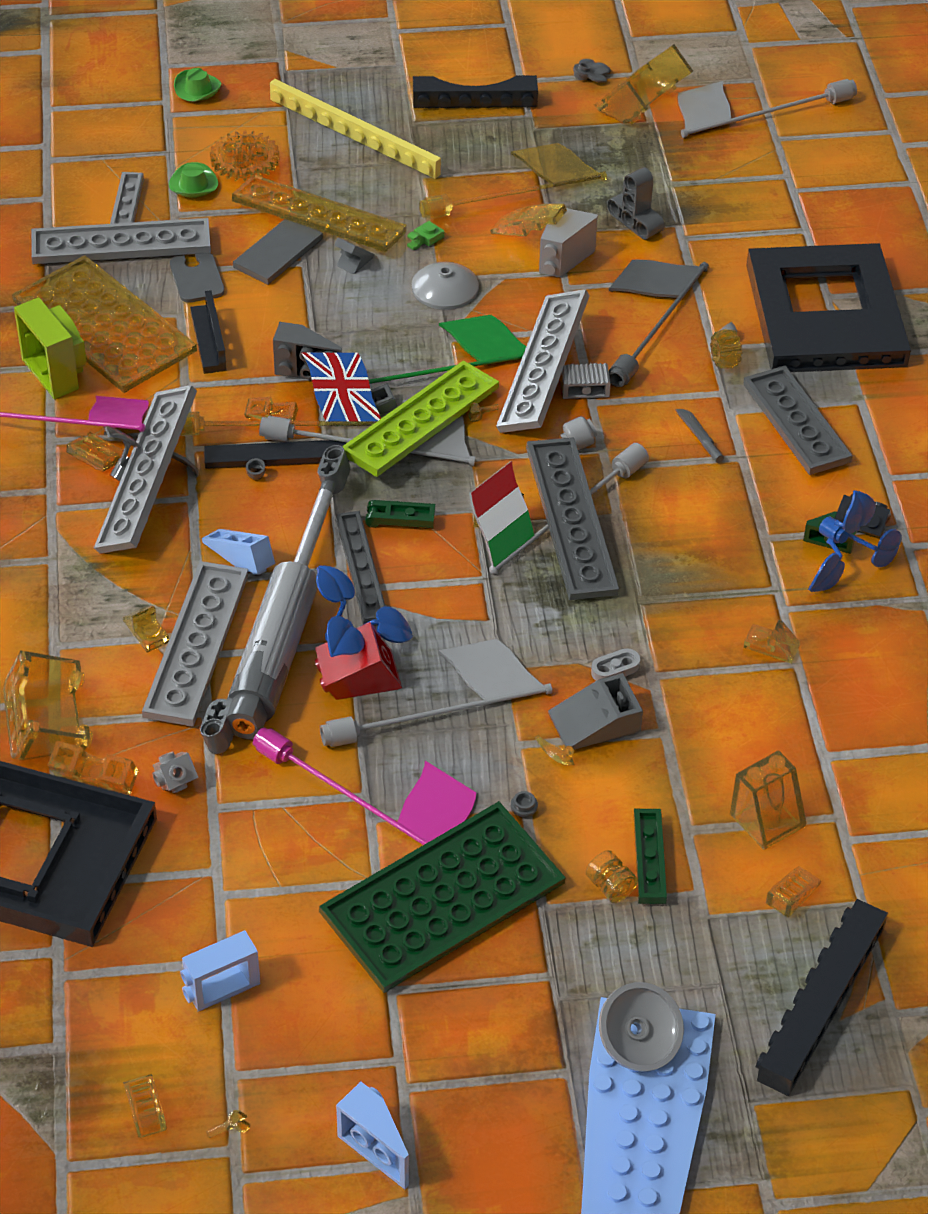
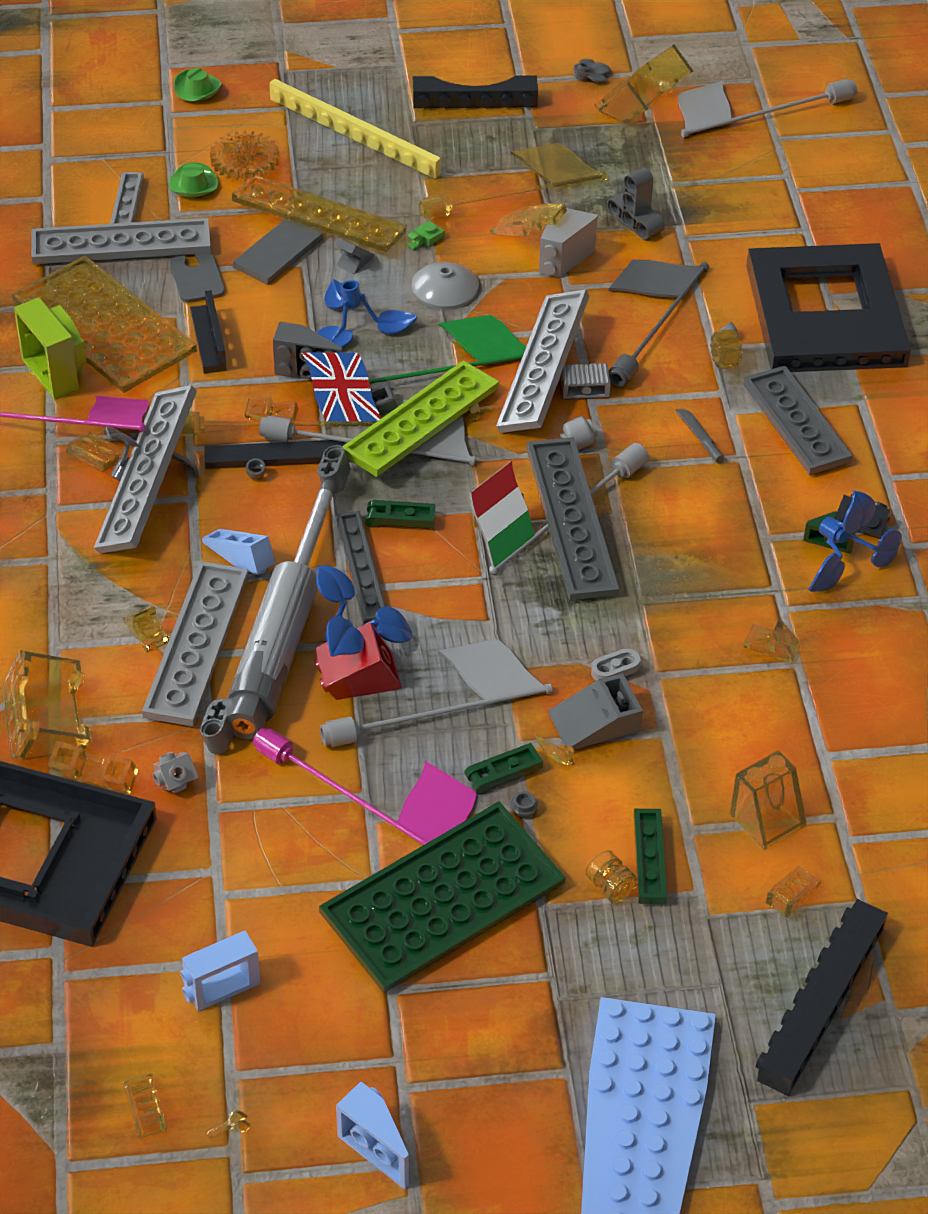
(348, 295): none -> blue plant
(503, 768): none -> dark green plate
(657, 1024): light grey dish -> none

